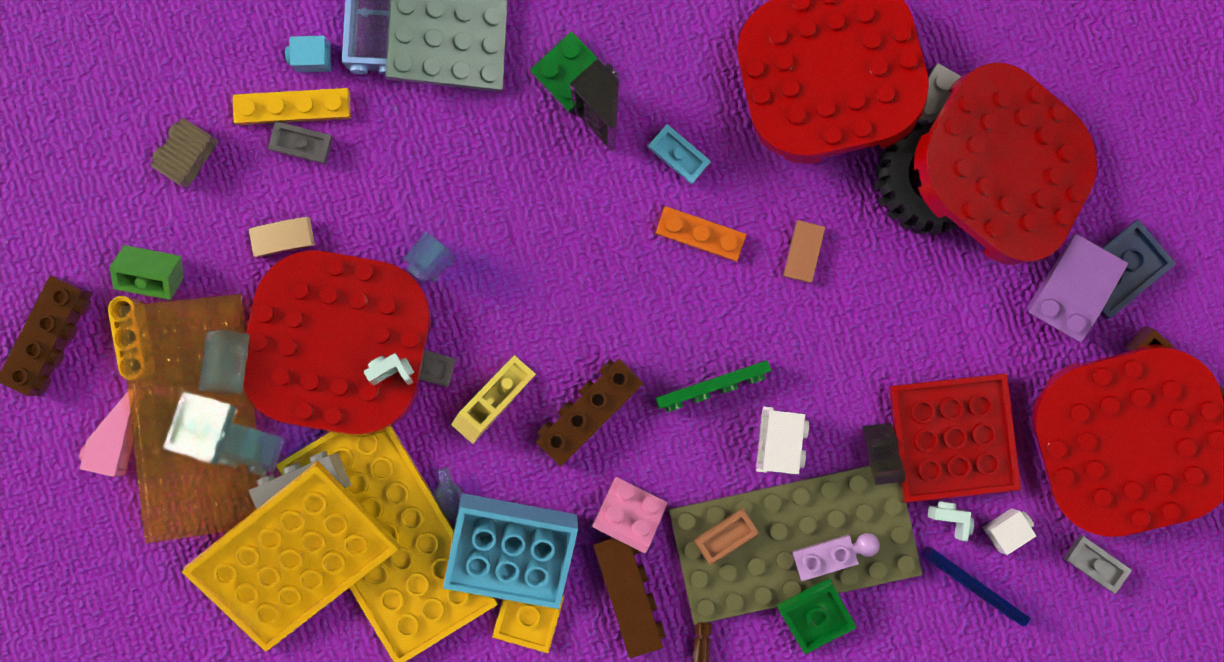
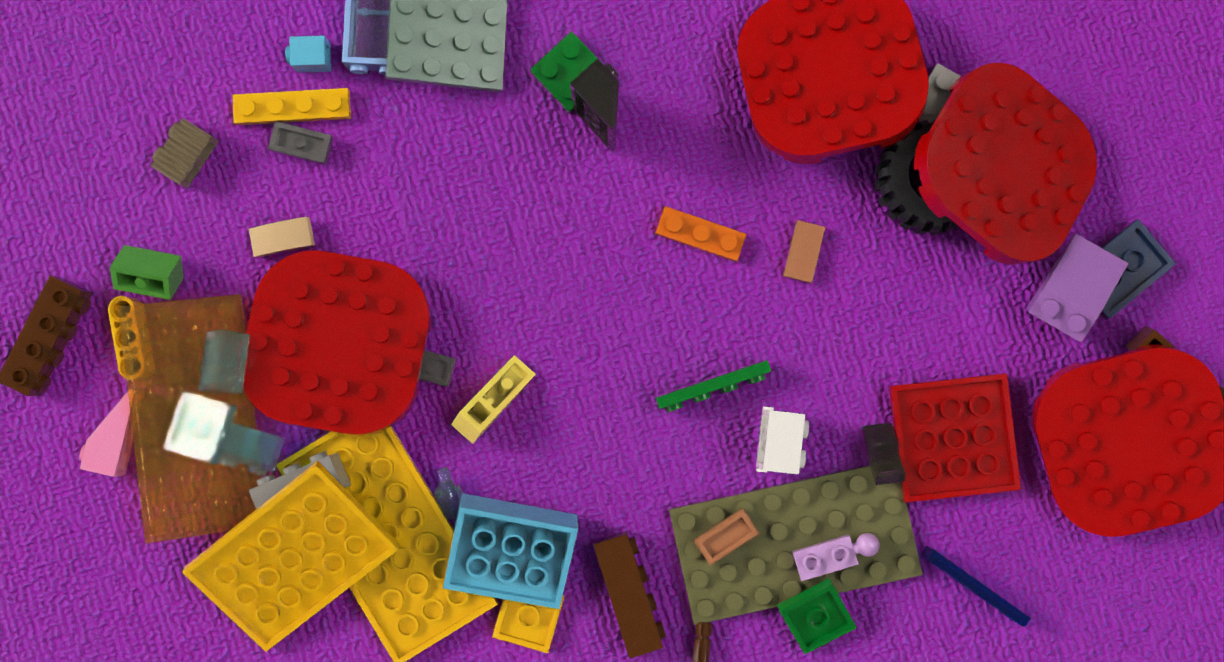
(385, 367): light aqua bracket -> none
(428, 258): clear light blue brick -> none
(589, 412): reddish brown brick -> none
(630, 514): bright pink plate -> none
(679, 154): medium azure plate -> none
(947, 512): light aqua bracket -> none
(1010, 531): white brick -> none
(1097, 564): flat silver plate -> none

